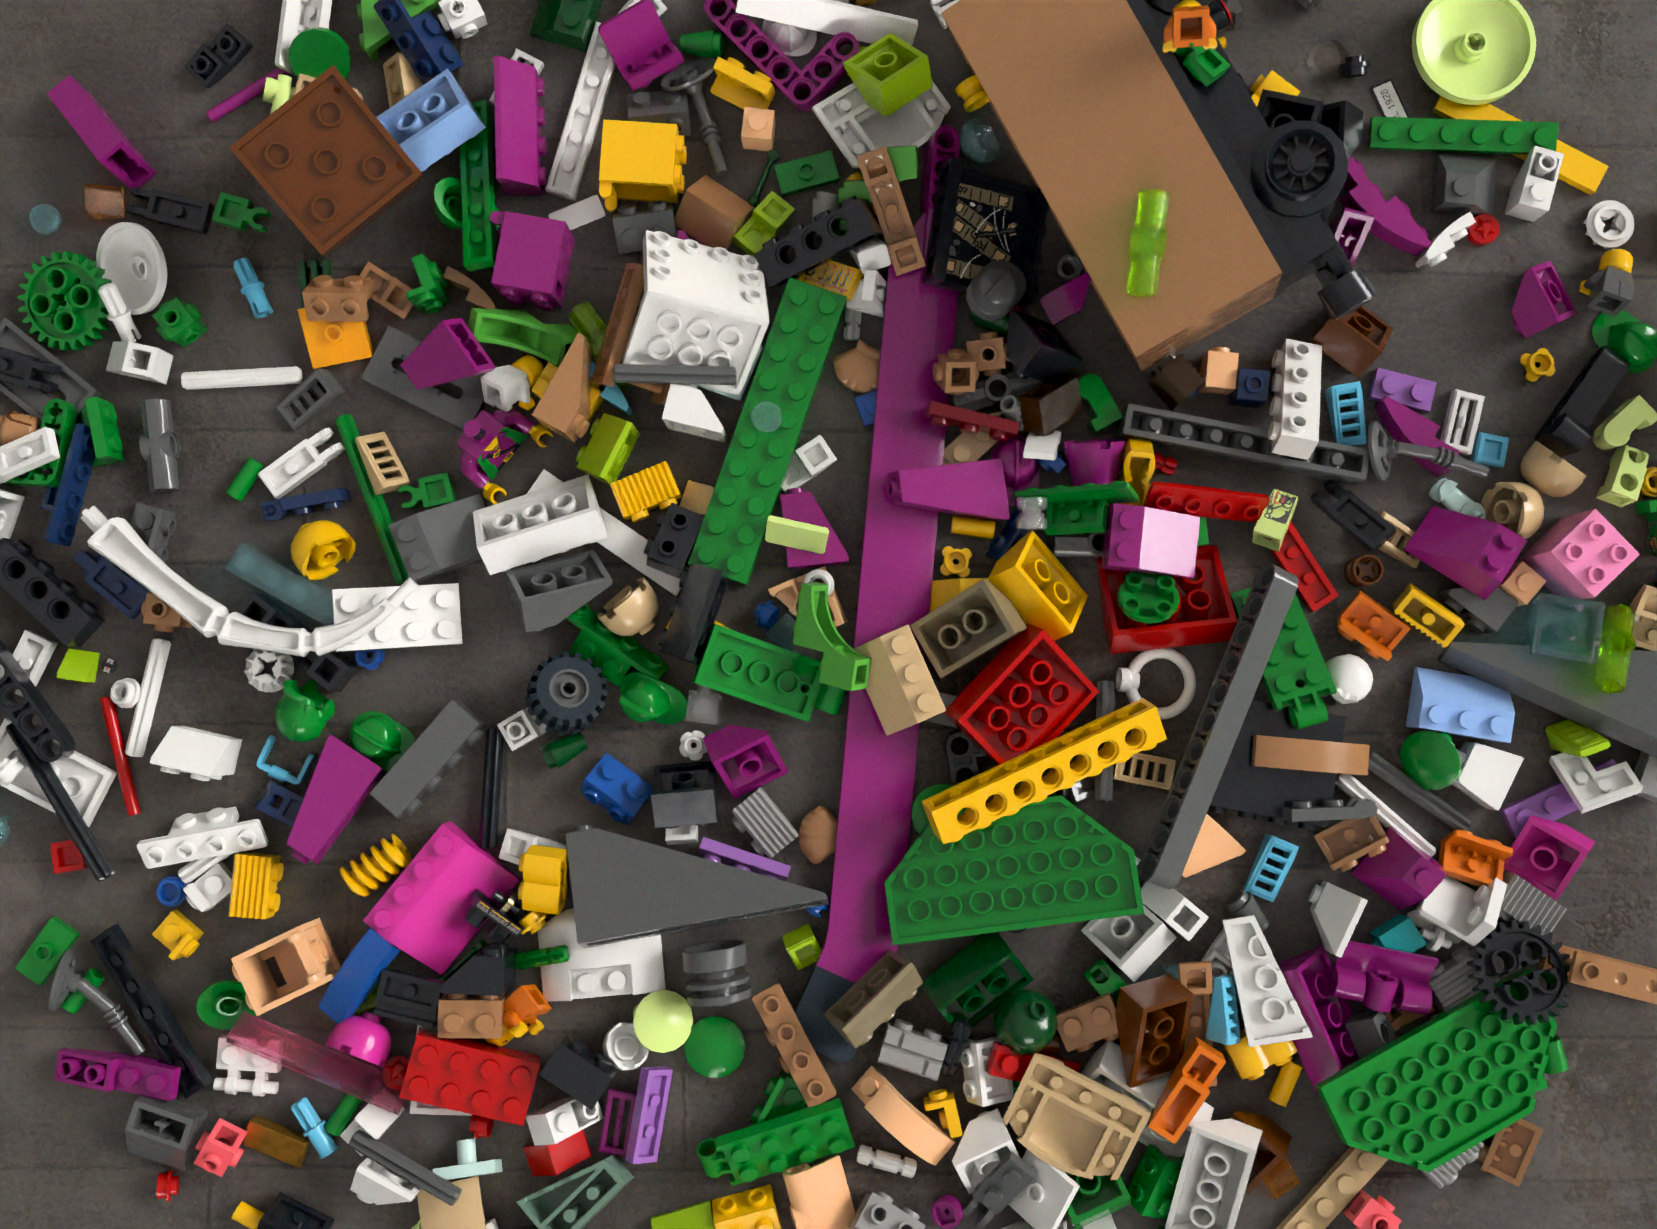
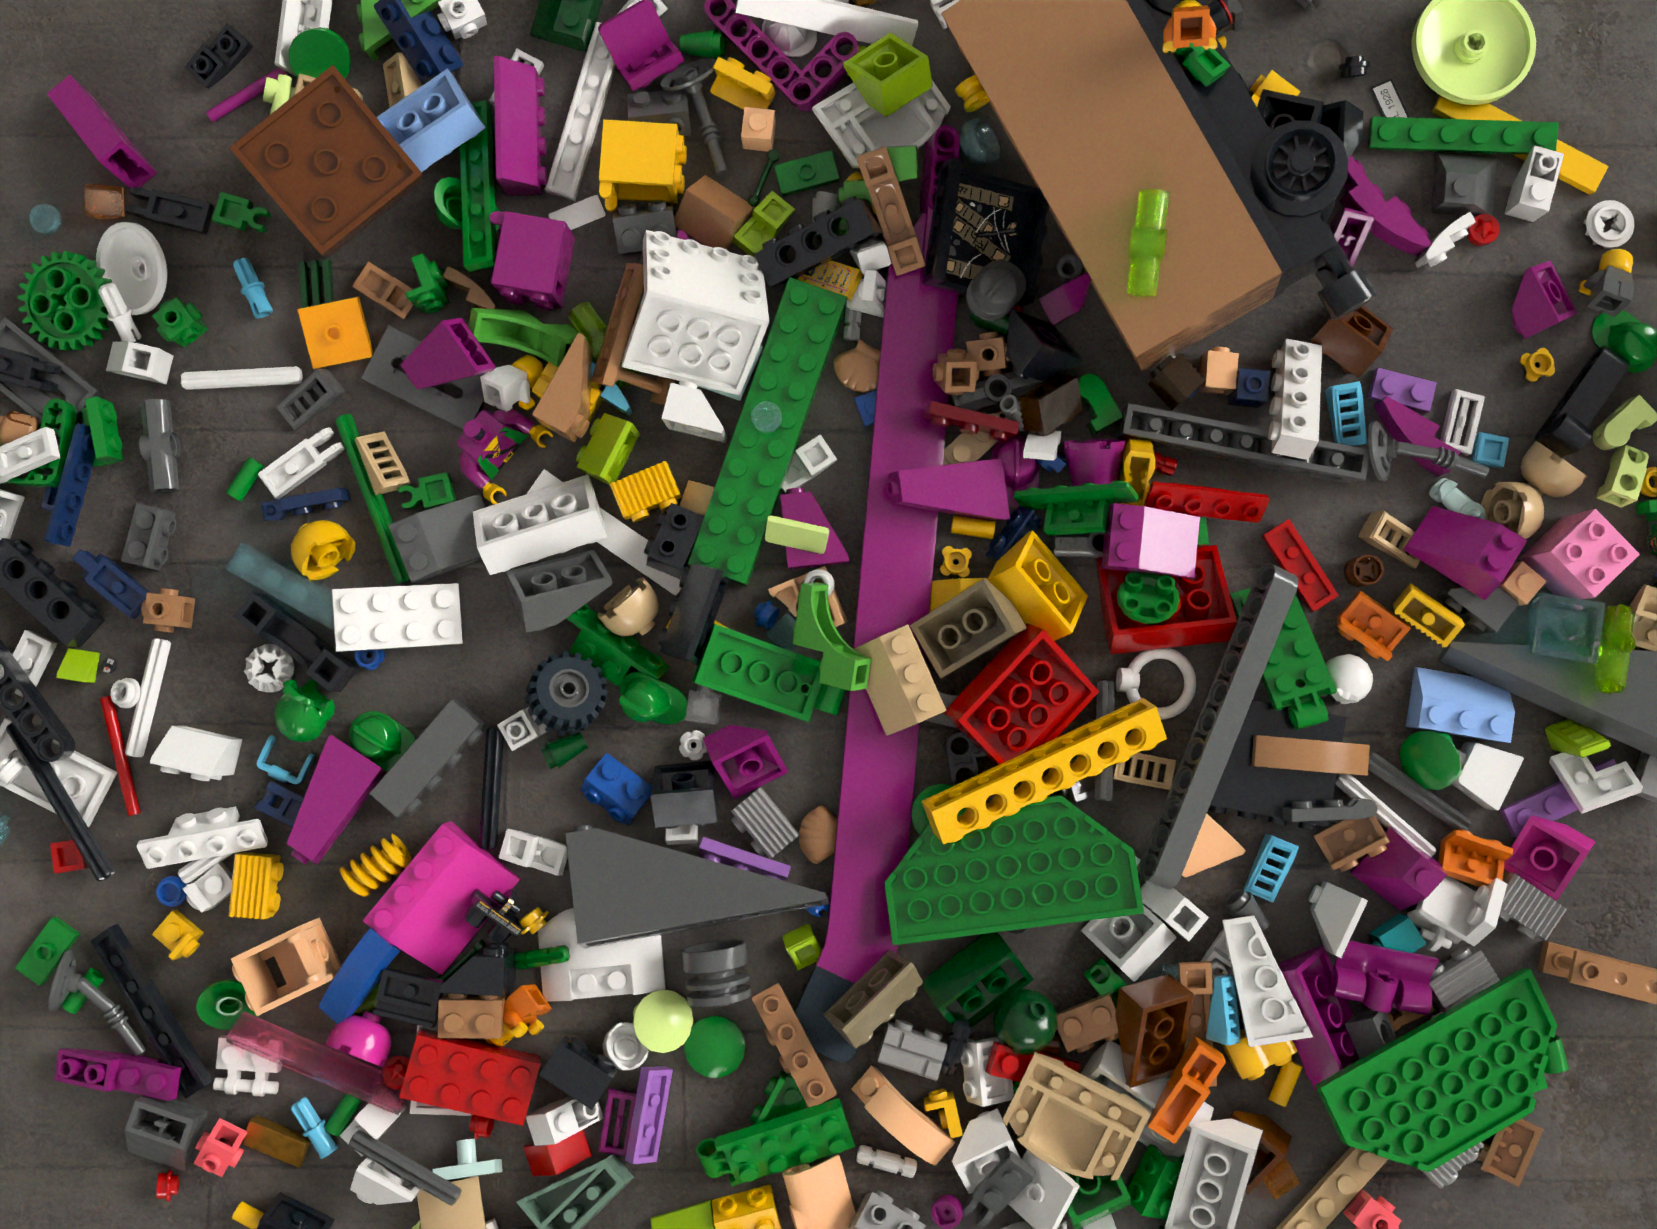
(124, 548): white animal -> none
(338, 298): medium nougat bracket -> none
(543, 879): yellow brick -> none
(674, 374): dark grey axle -> none
(1031, 515): clear wheel -> none
(1275, 520): yellowish green leg -> none
(1354, 517): black hinge -> none
(1533, 1001): black gear -> none

